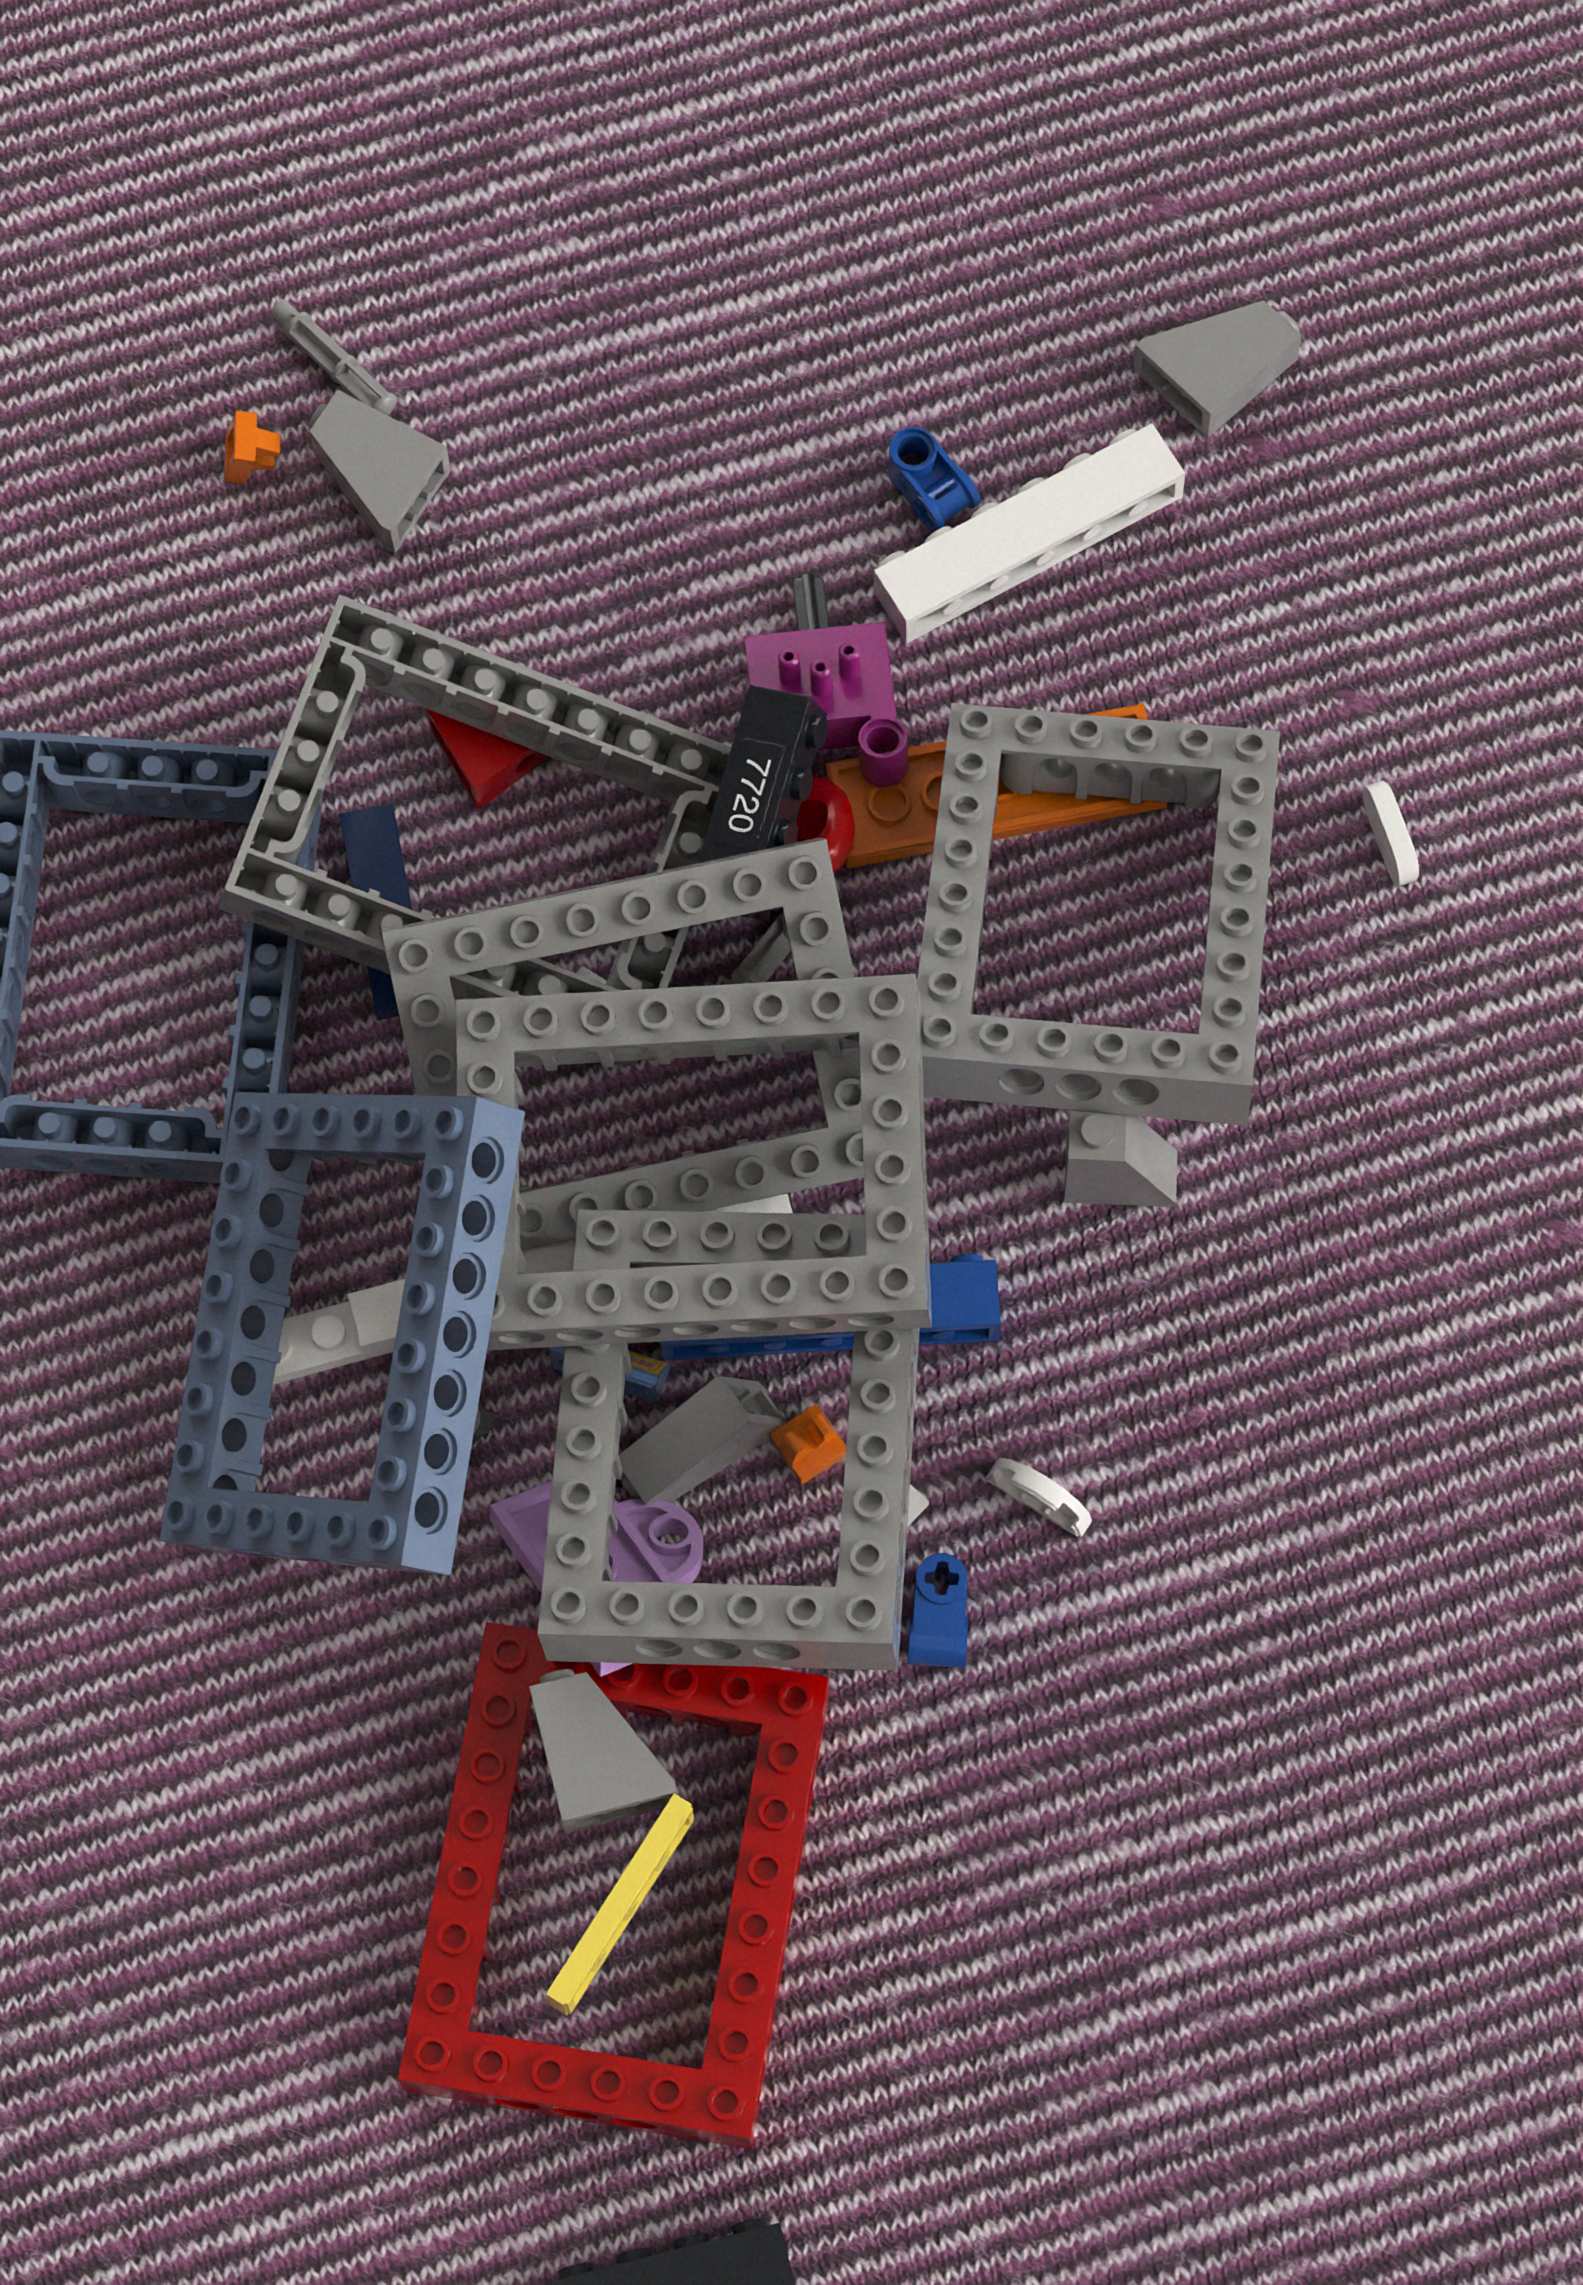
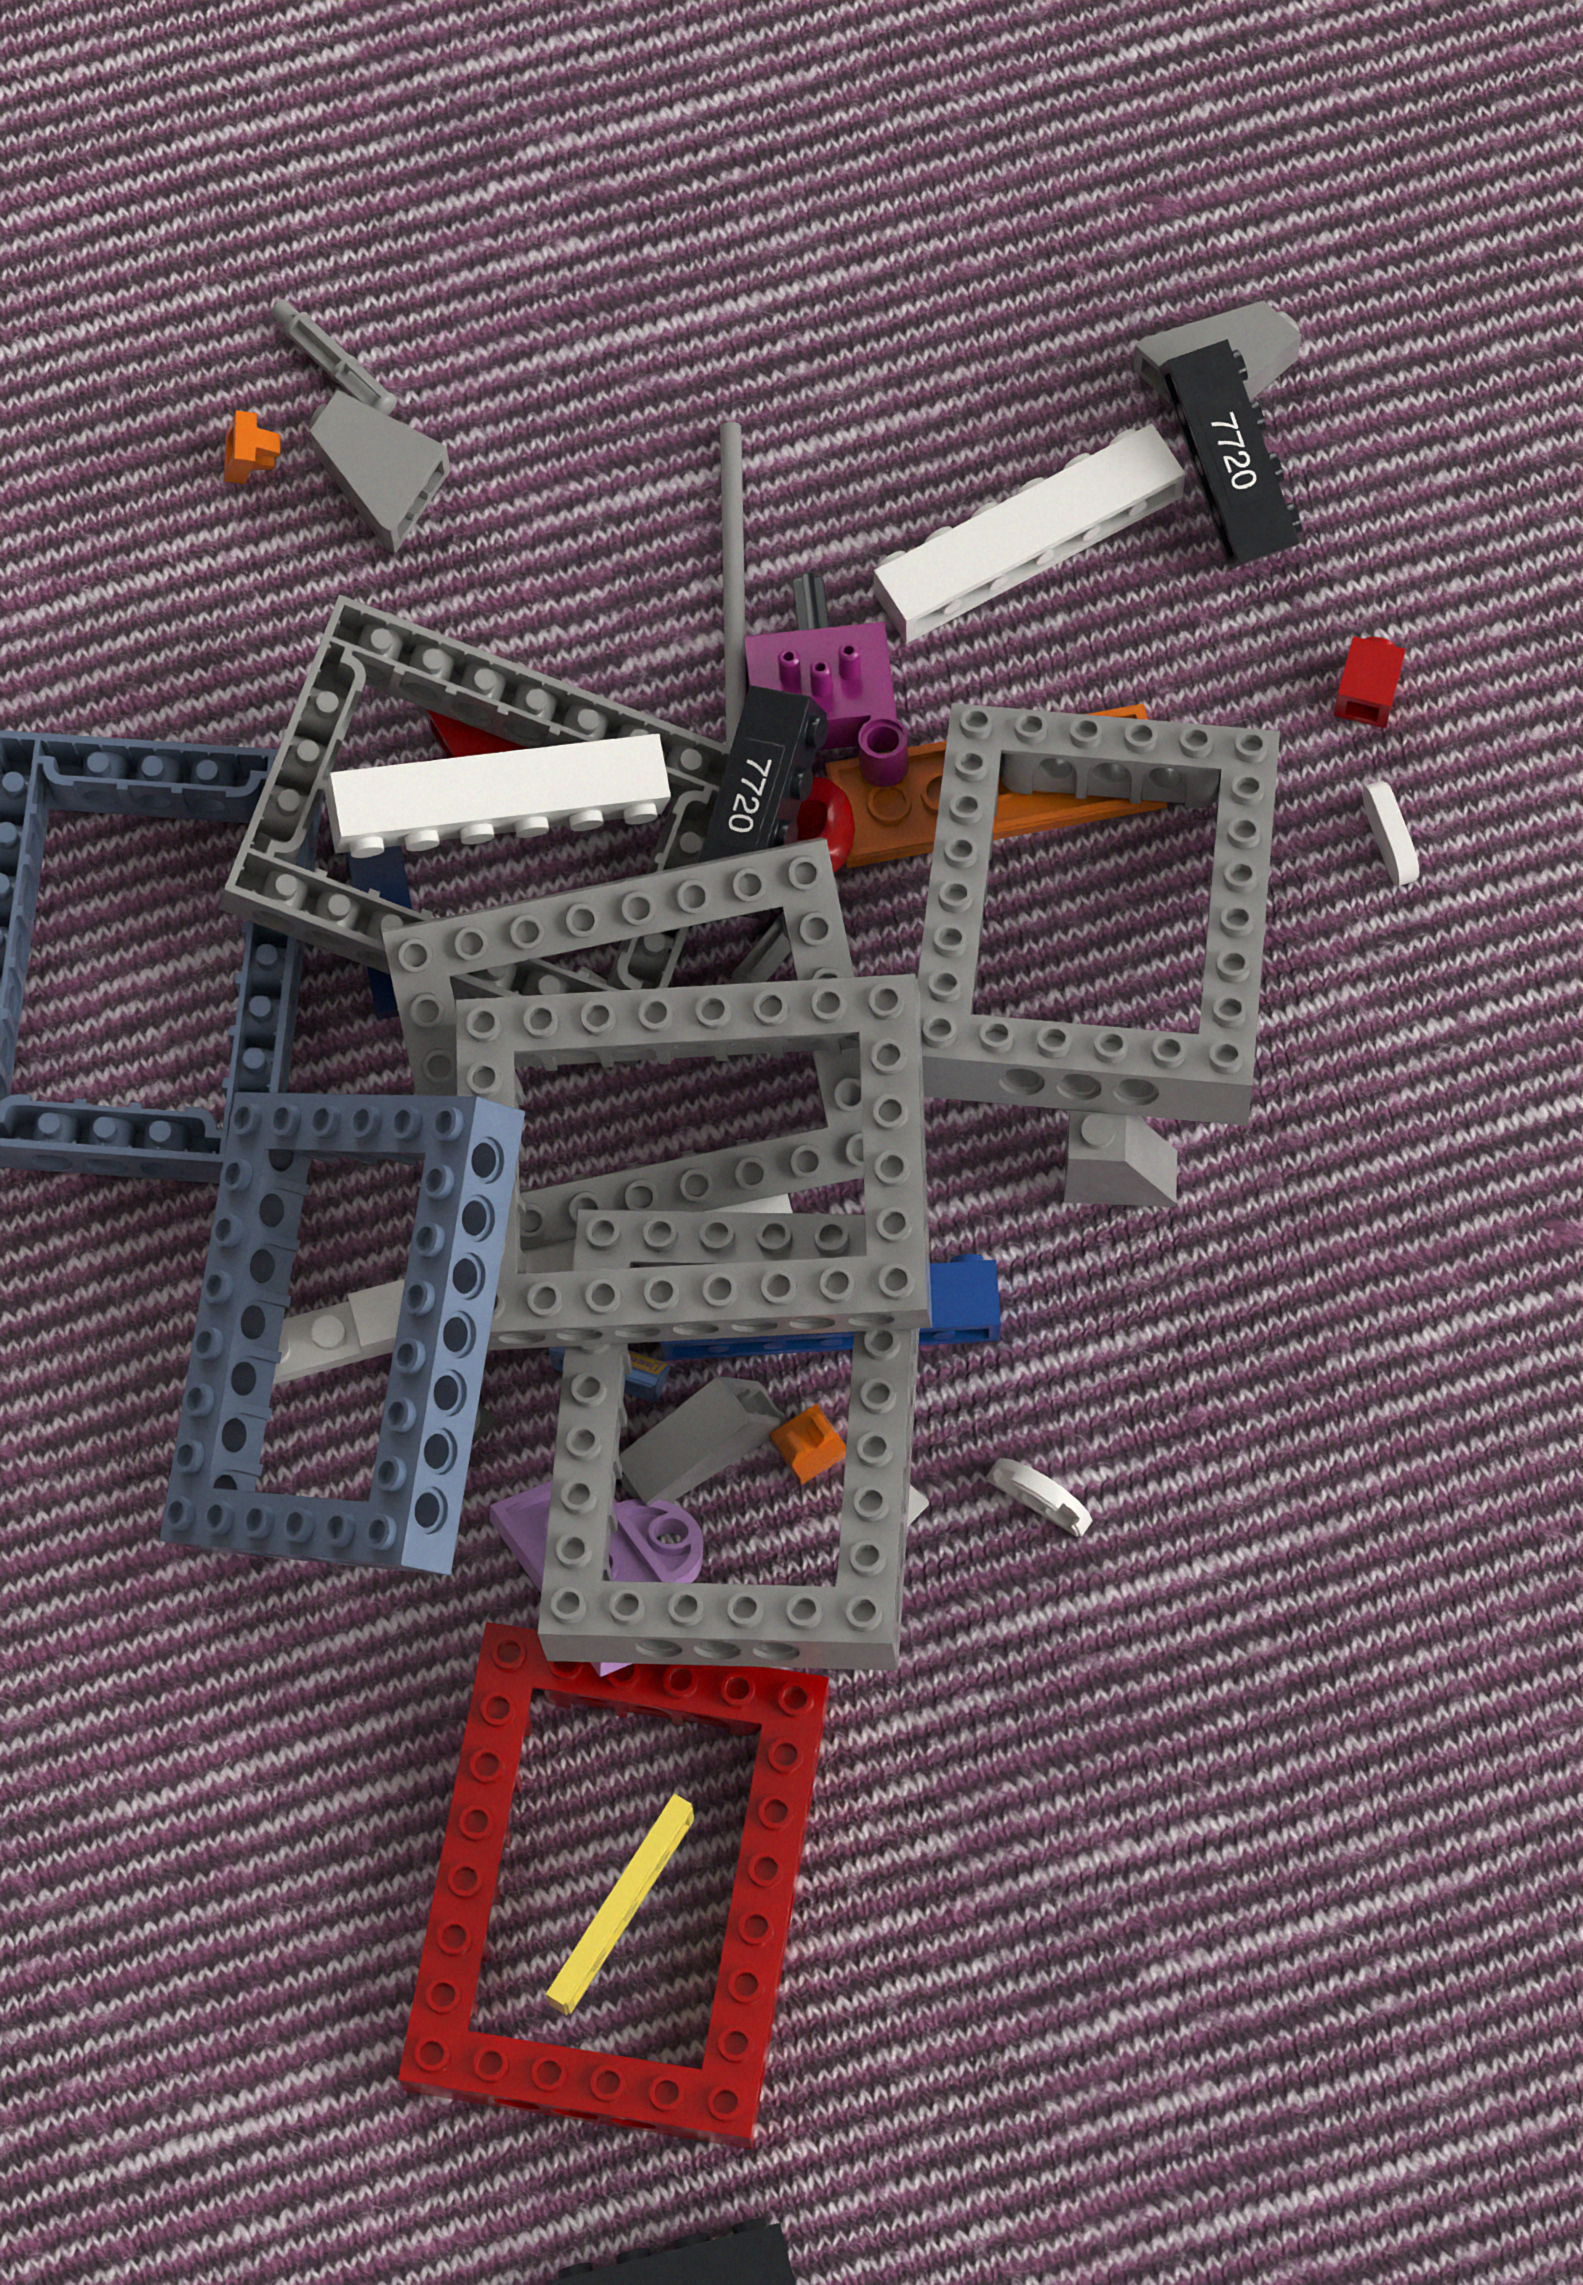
(497, 795): none -> white brick
(595, 1755): light grey slope -> none
(733, 575): none -> light grey piece
(936, 486): blue piece -> none
(939, 1621): blue piece -> none
(1230, 453): none -> black brick
(1369, 681): none -> red brick

